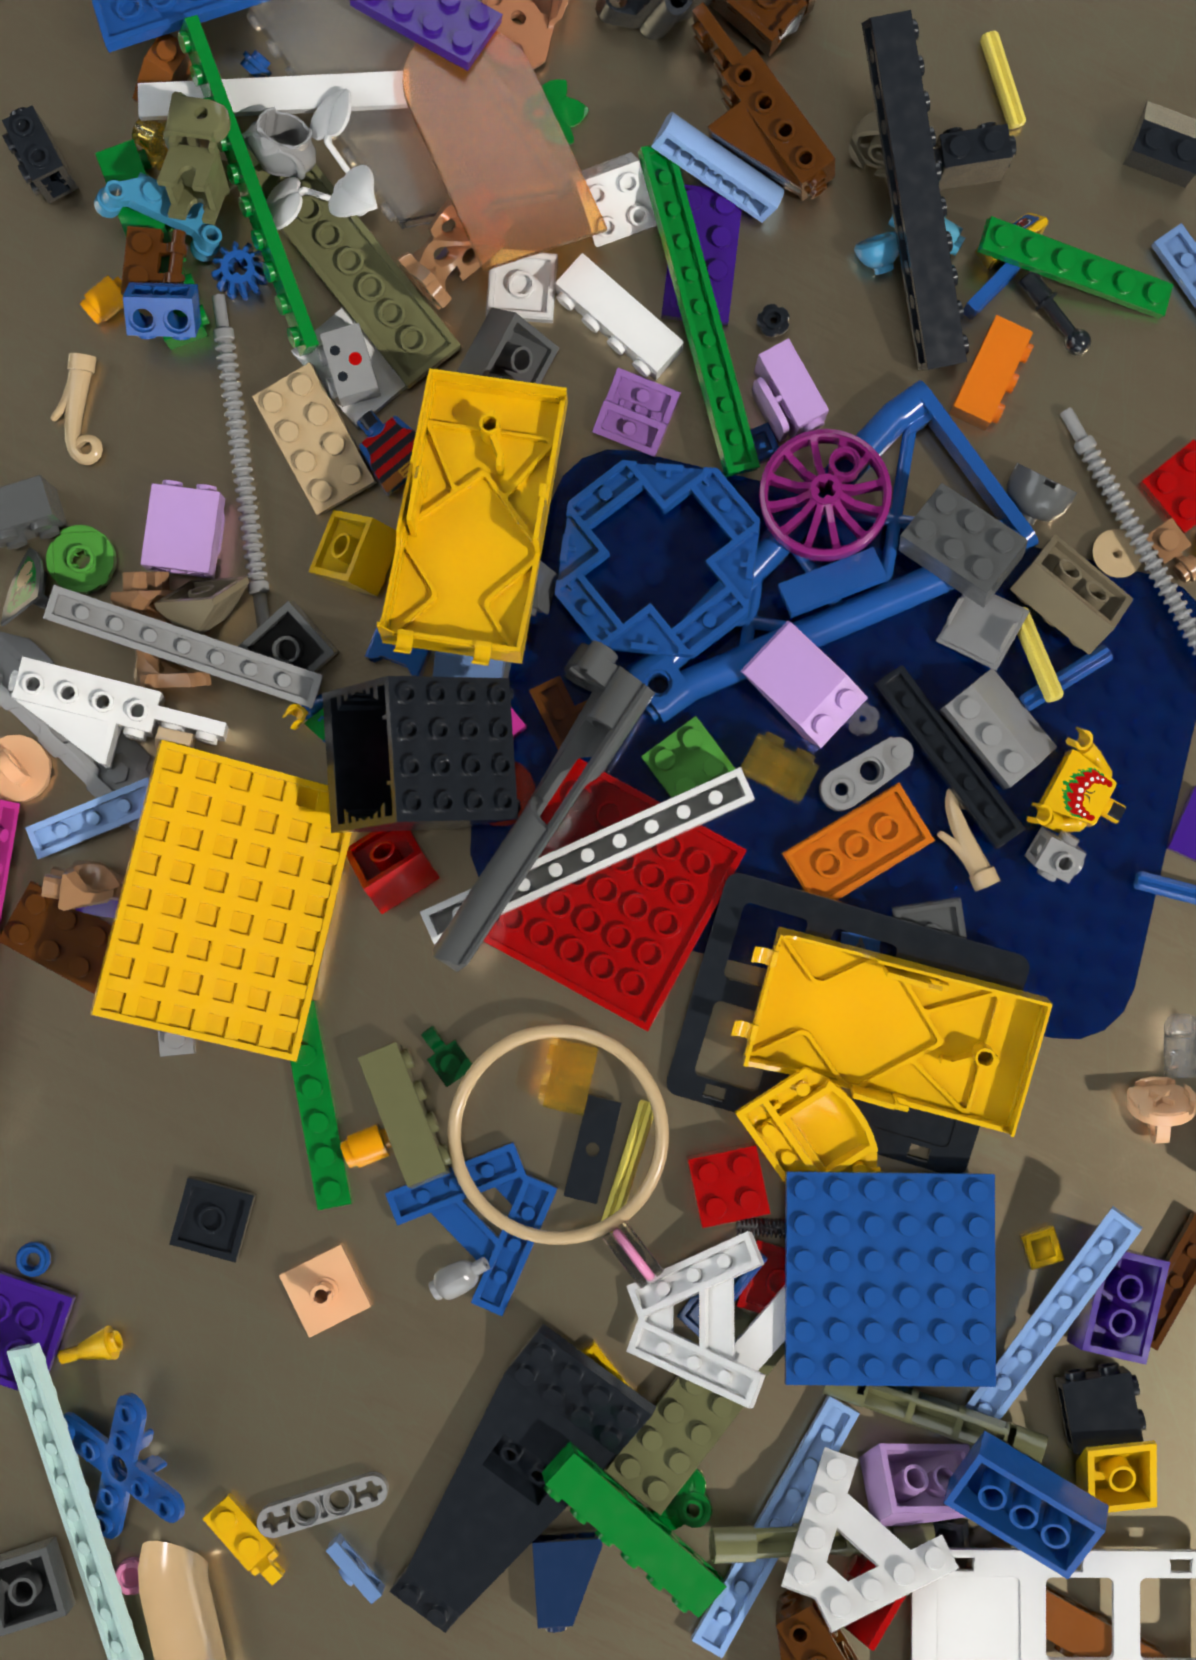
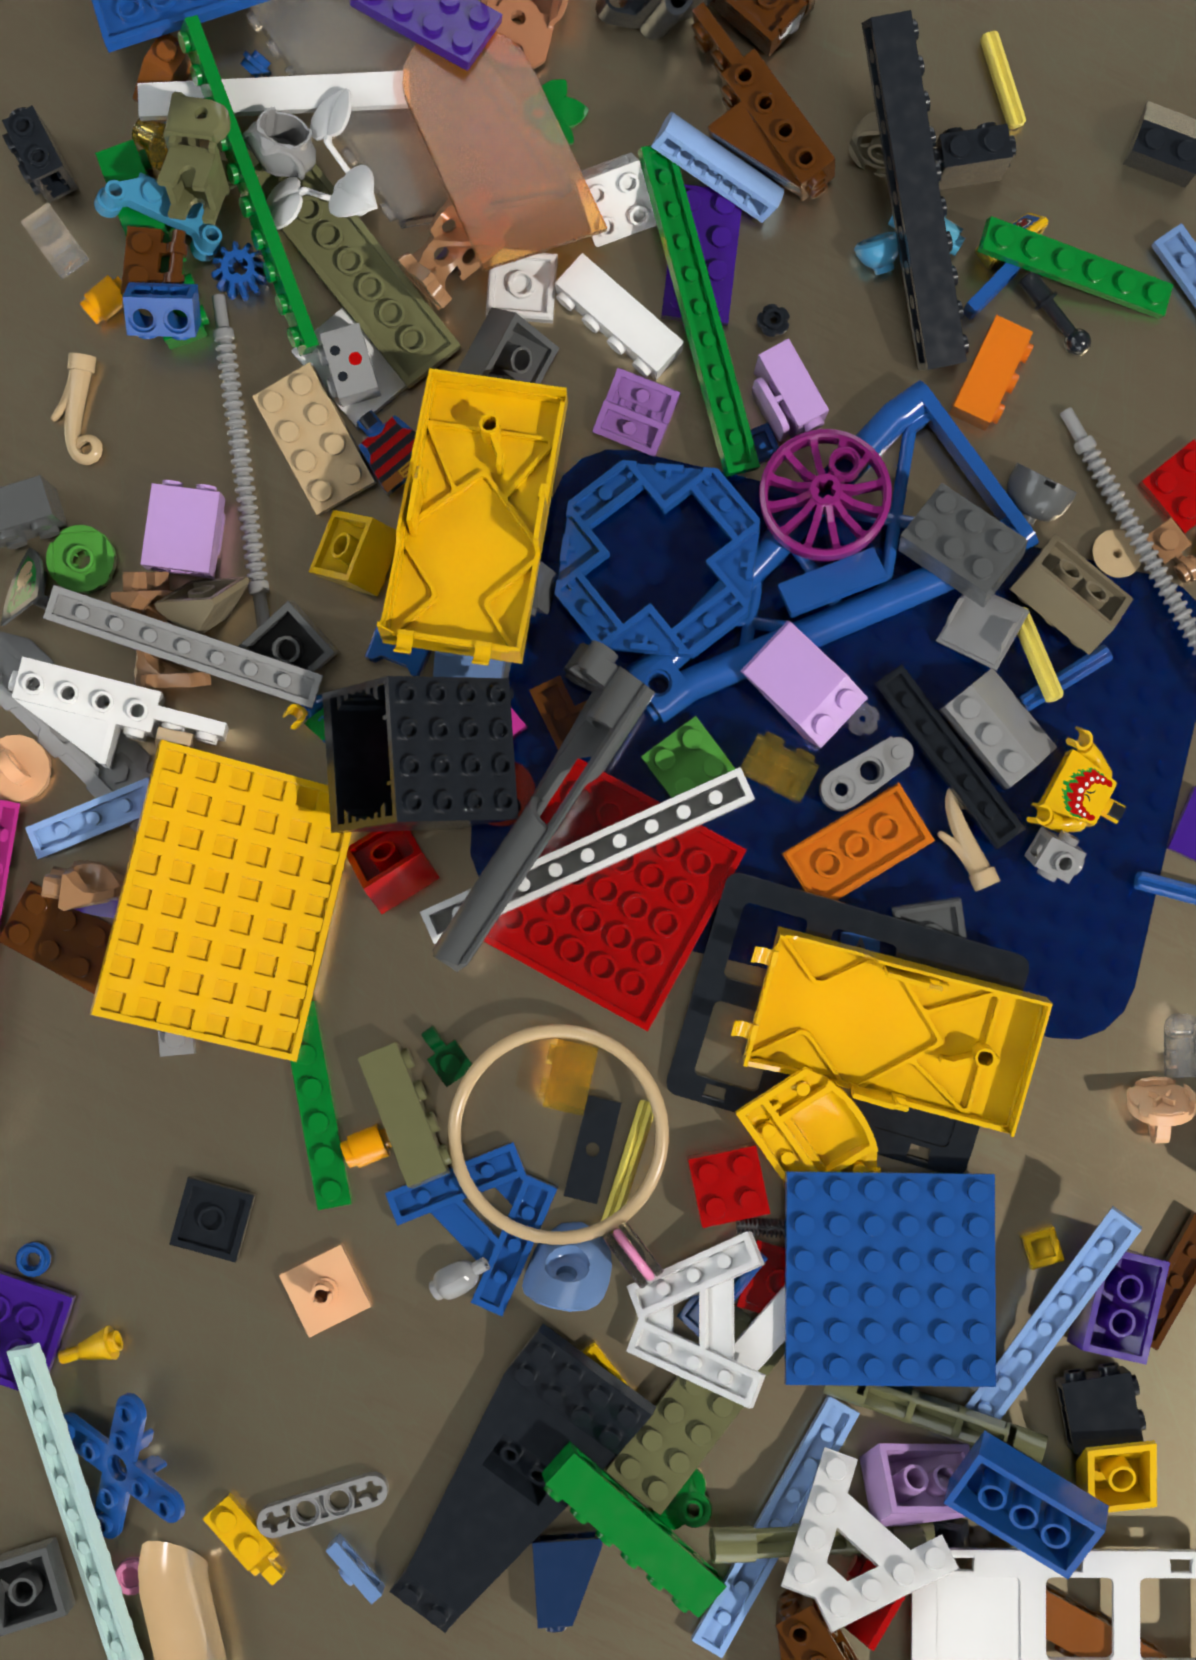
(54, 240): none -> clear slope
(569, 1275): none -> medium blue hat

